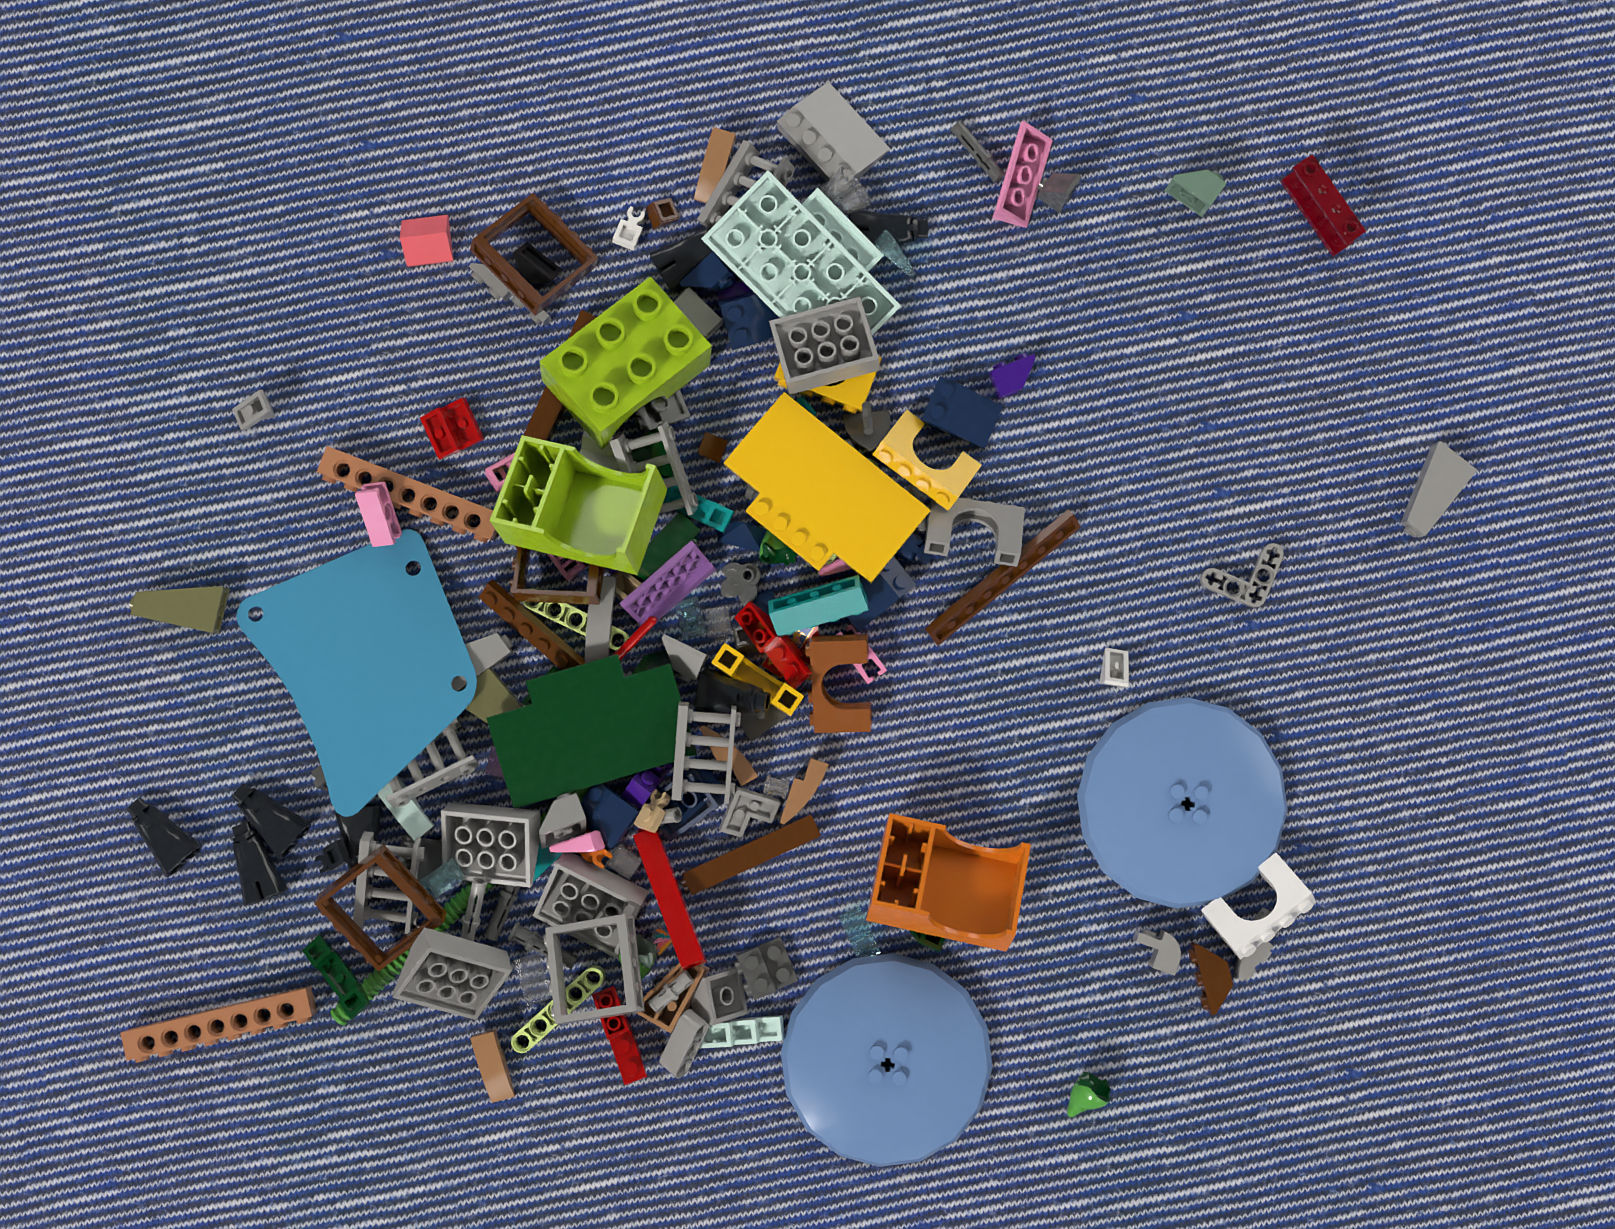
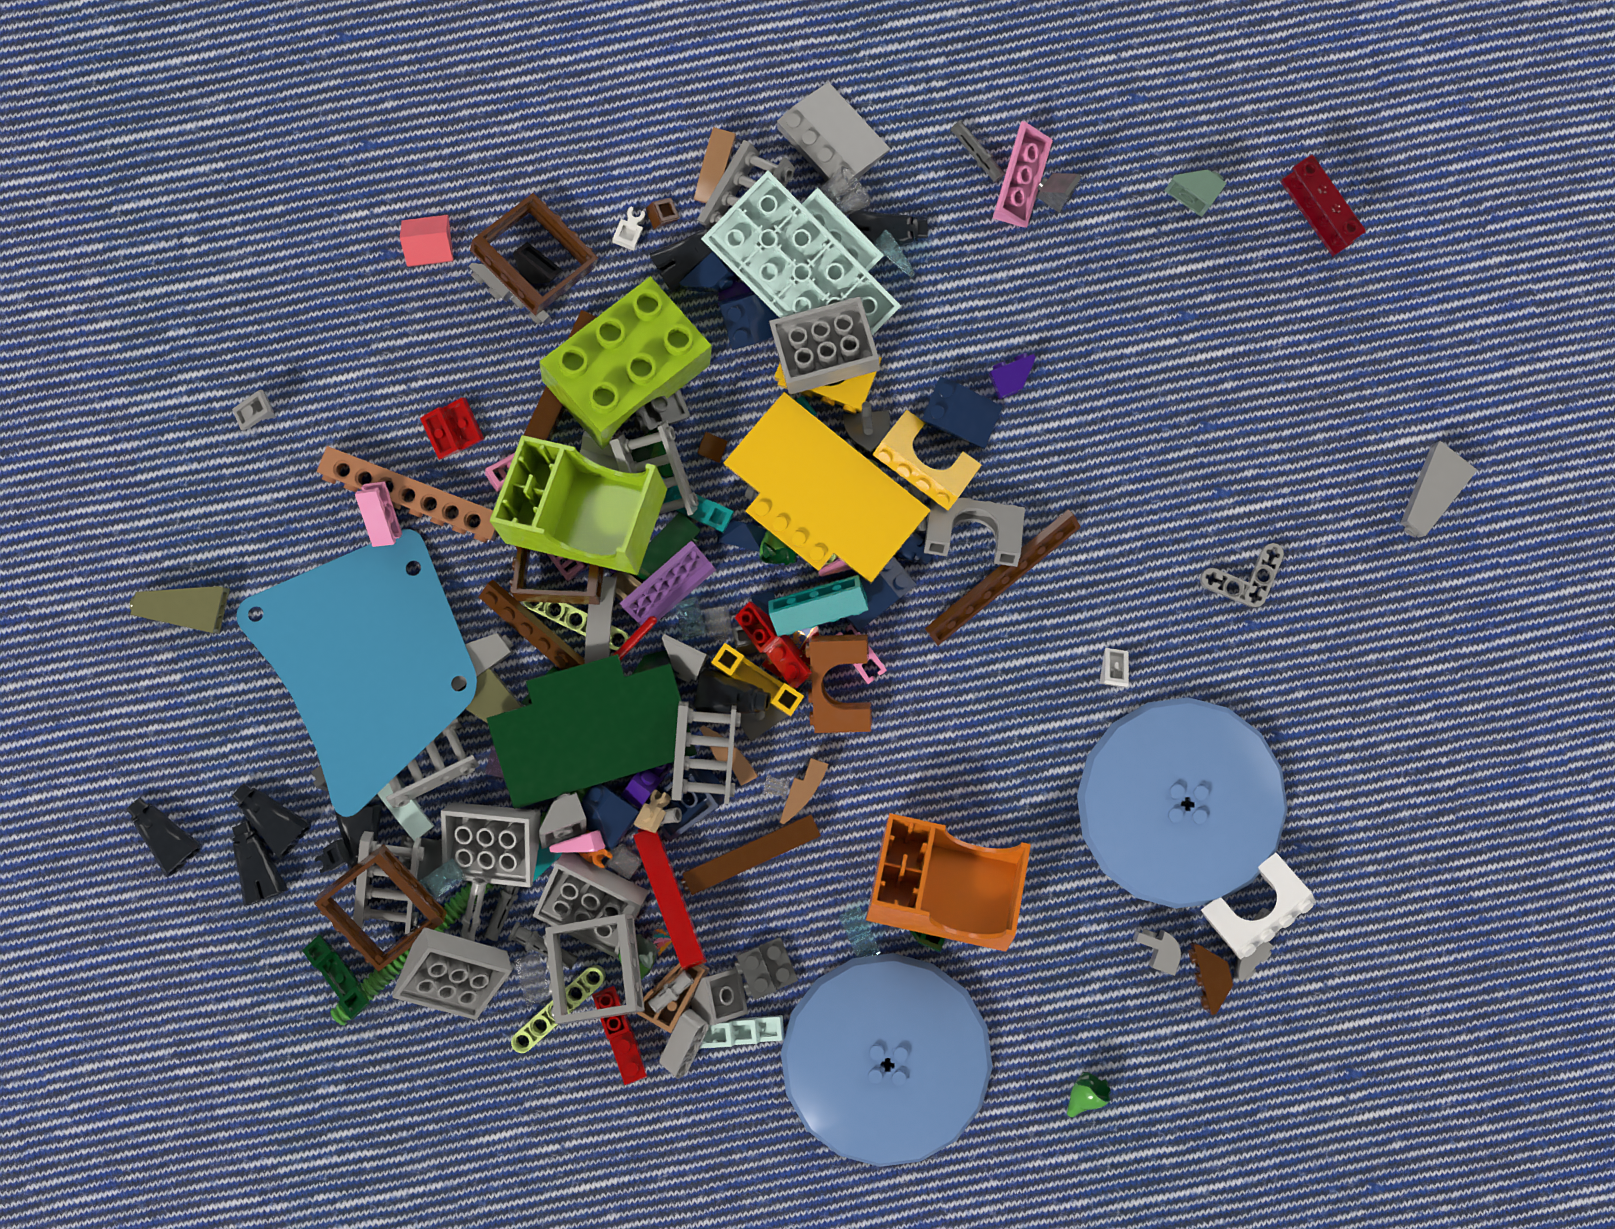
(135, 1039): nougat brick -> none
(492, 1065): medium nougat slope -> none
(698, 313): light grey brick -> none
(738, 584): dark grey plate -> none
(747, 805): light grey plate -> none

